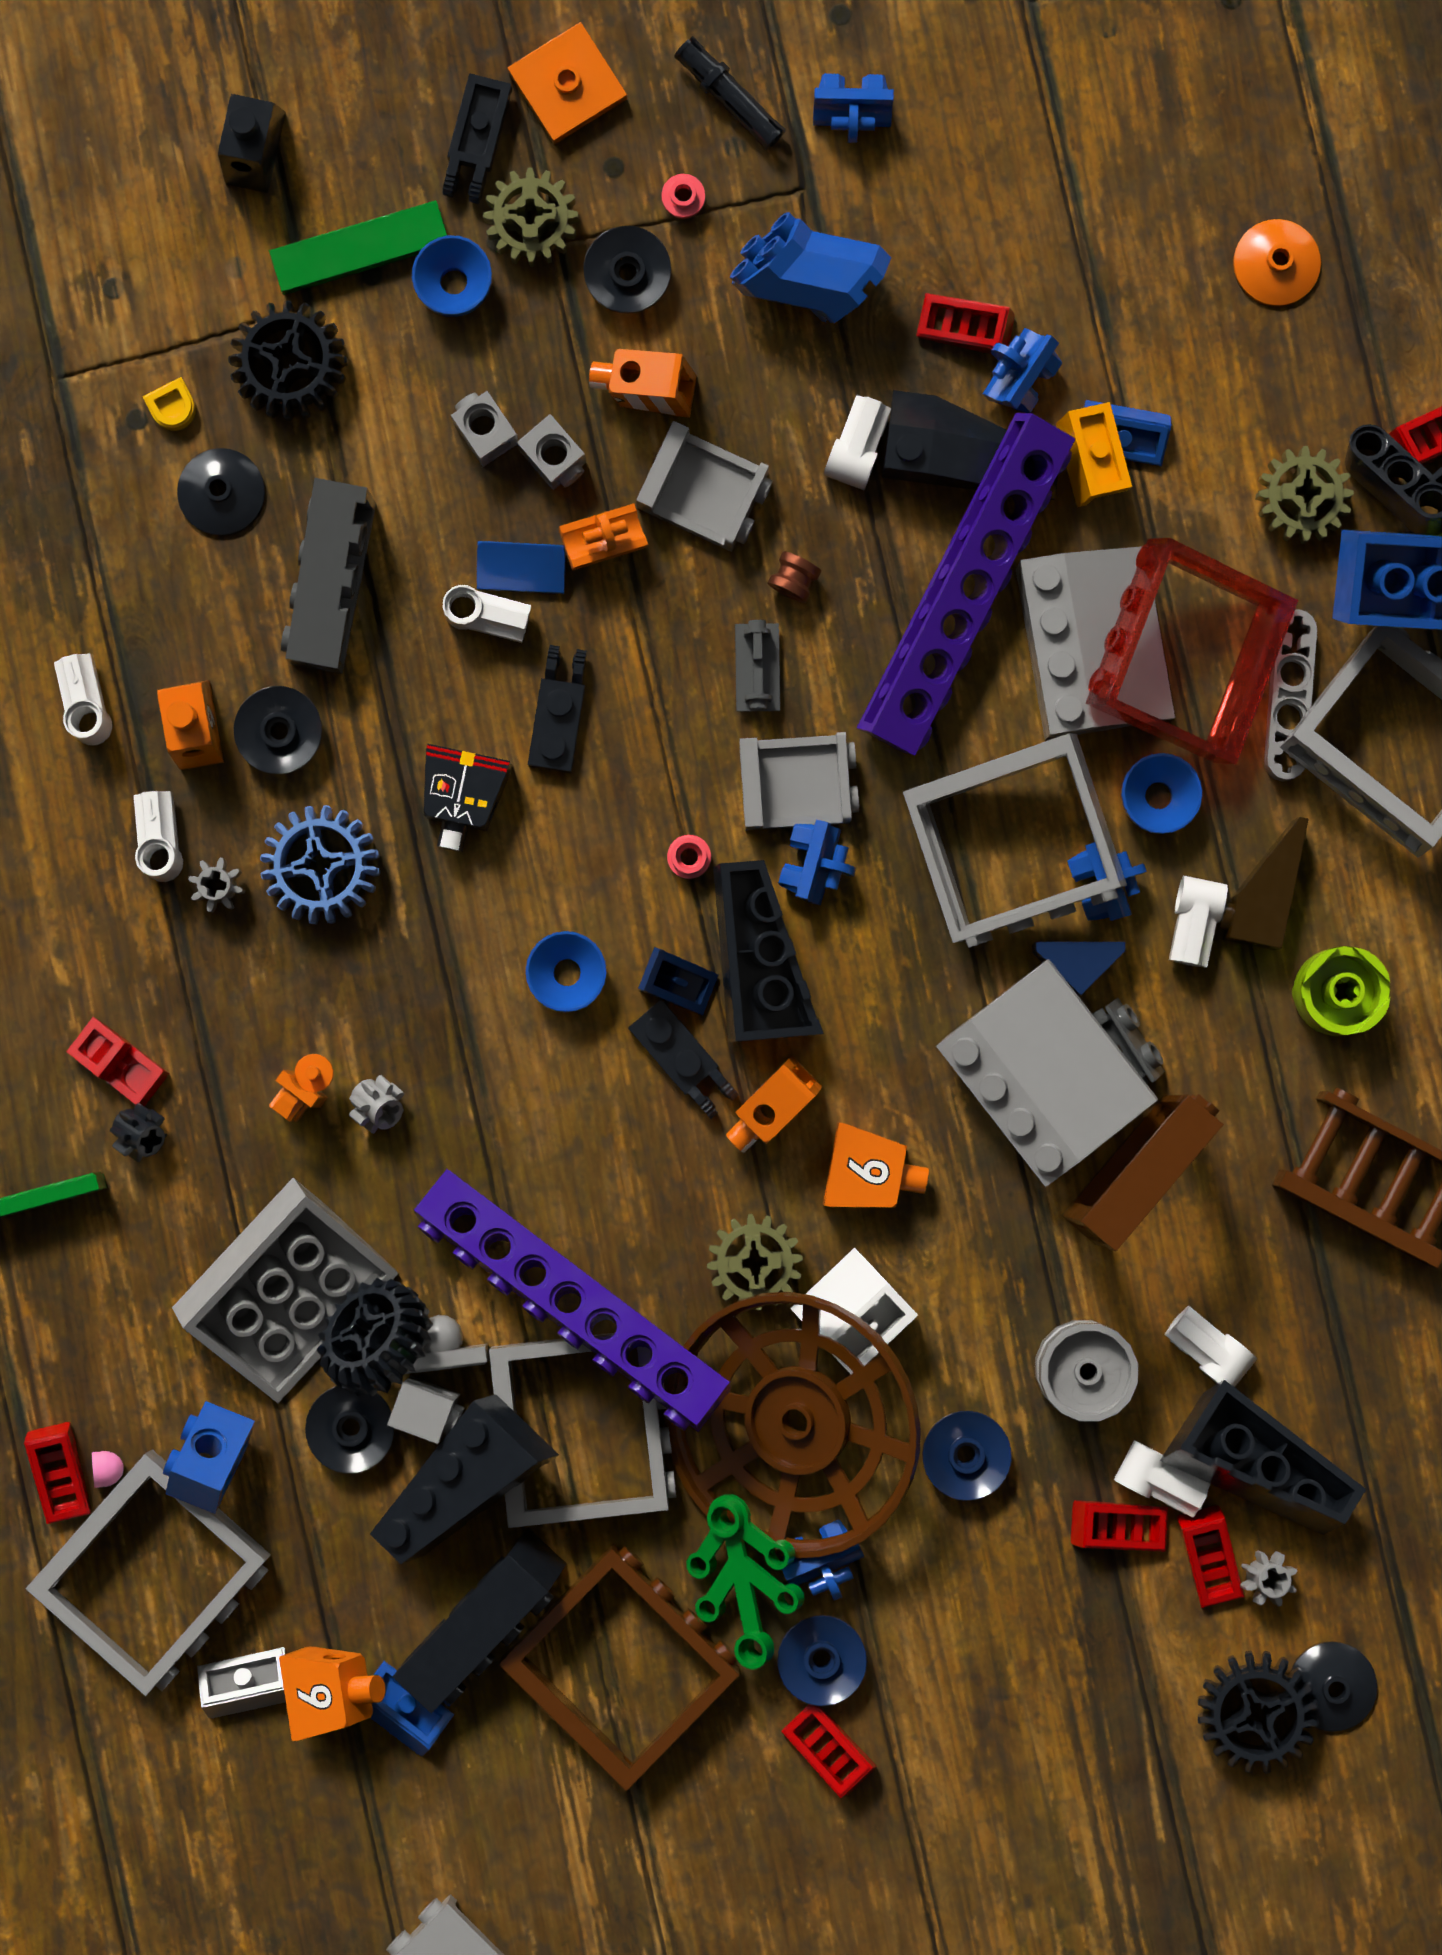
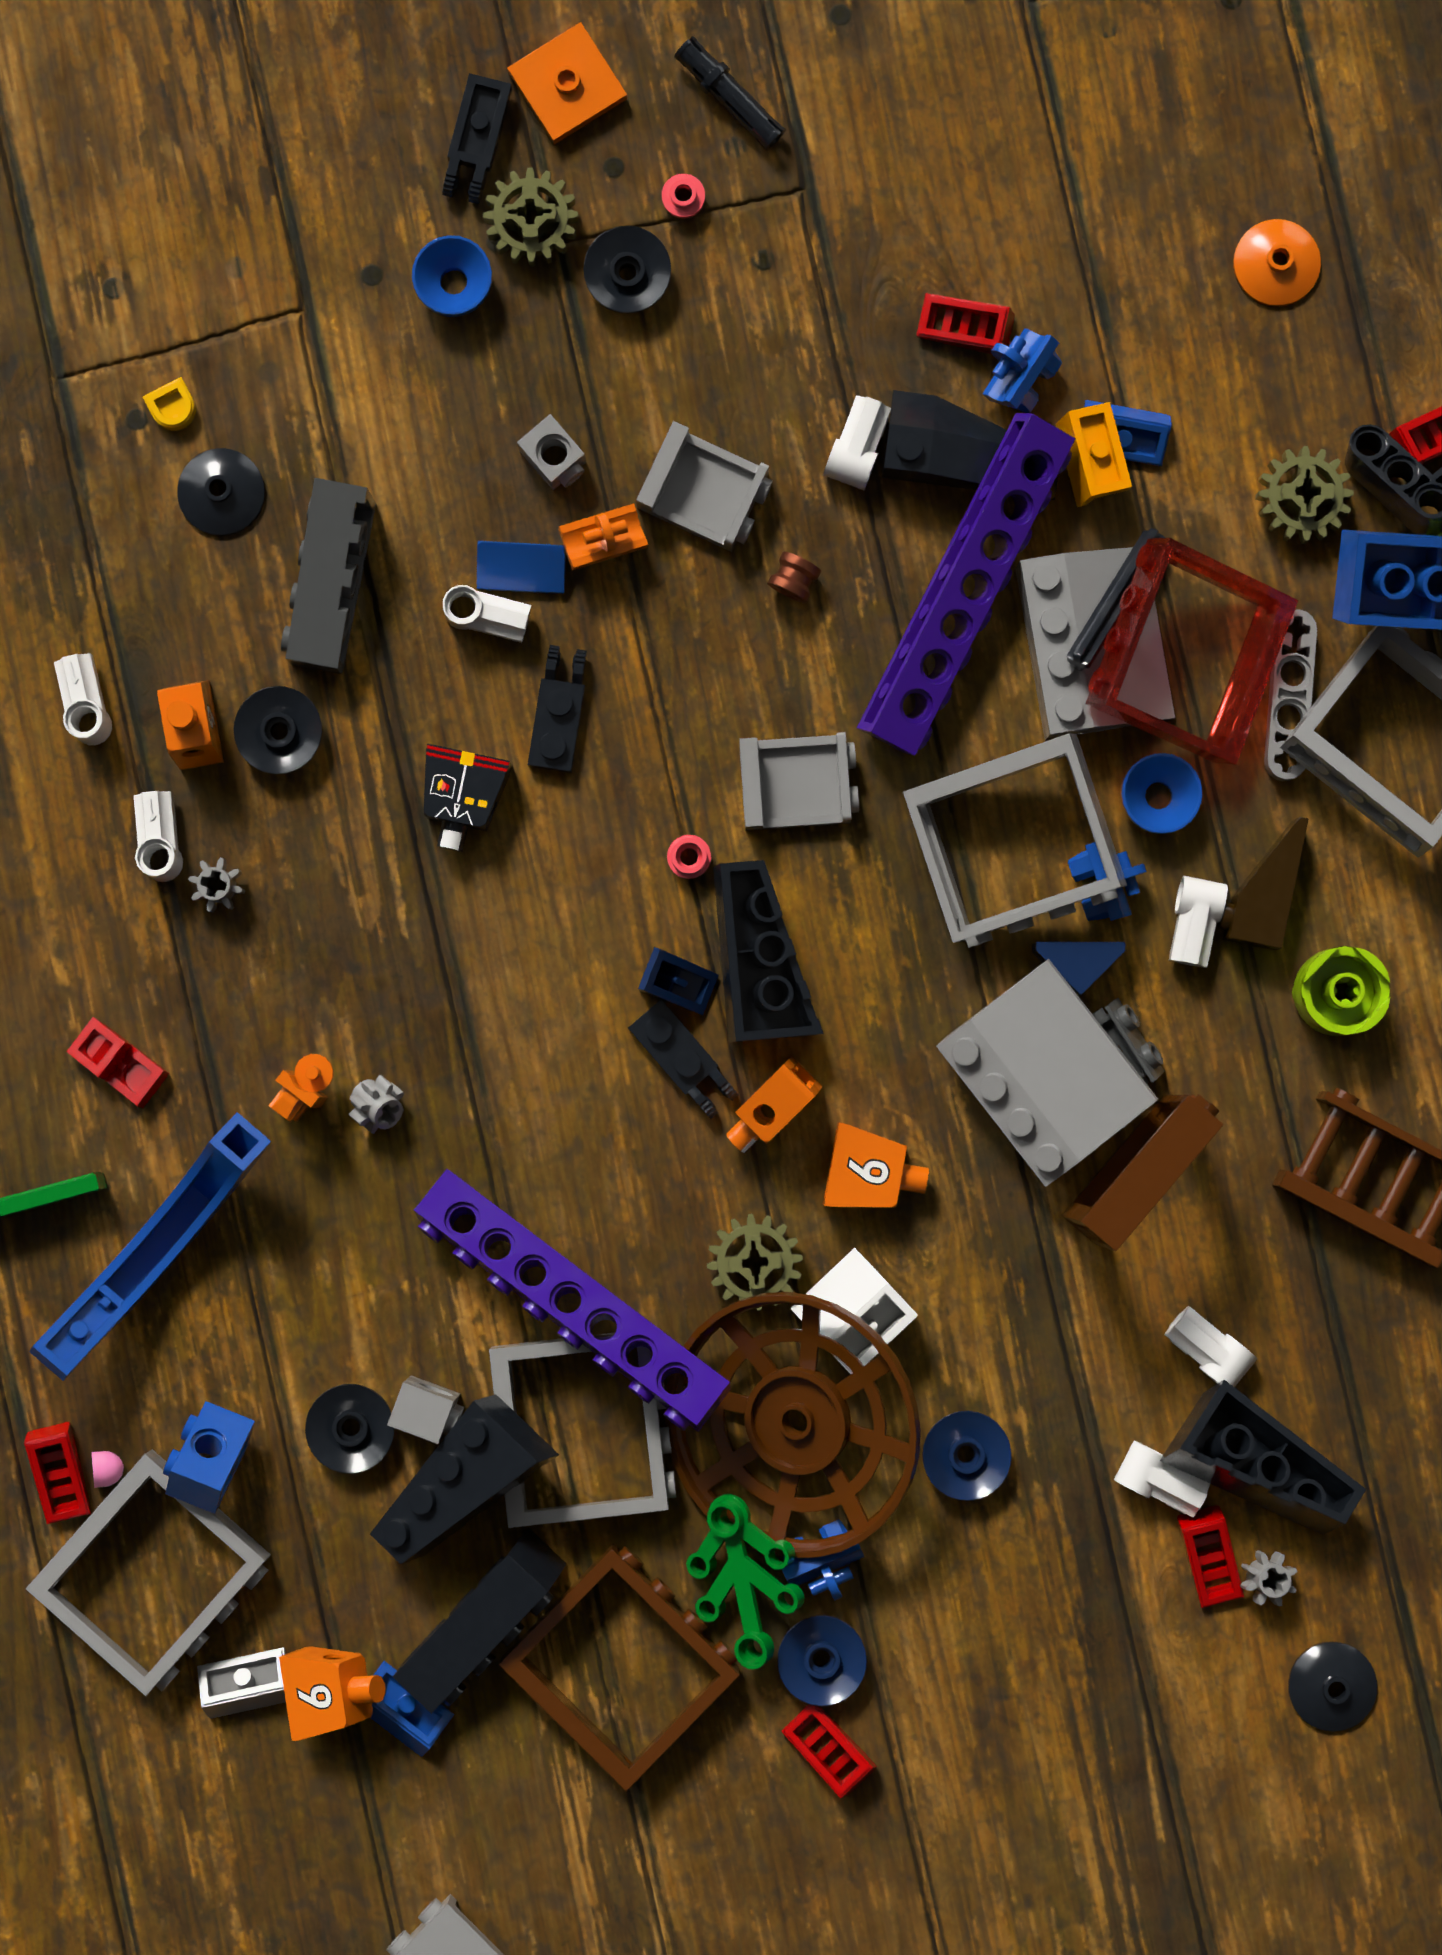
(138, 1132): black gear -> none
(154, 1248): none -> blue arch
(250, 137): black torso -> none
(272, 353): black gear -> none
(276, 1286): light grey slope -> none
(315, 843): medium blue gear -> none
(356, 247): green tile -> none
(374, 1337): black gear -> none
(446, 1348): light grey tile -> none
(490, 445): light grey brick -> none
(548, 954): blue piece -> none
(647, 381): orange torso -> none
(757, 666): dark grey hinge -> none
(809, 269): blue brick -> none
(822, 864): blue hips -> none
(853, 107): blue hips -> none
(1060, 1363): light grey wheel -> none
(1083, 1526): red slope -> none
(1107, 611): none -> black axle
(1276, 1703): black gear -> none

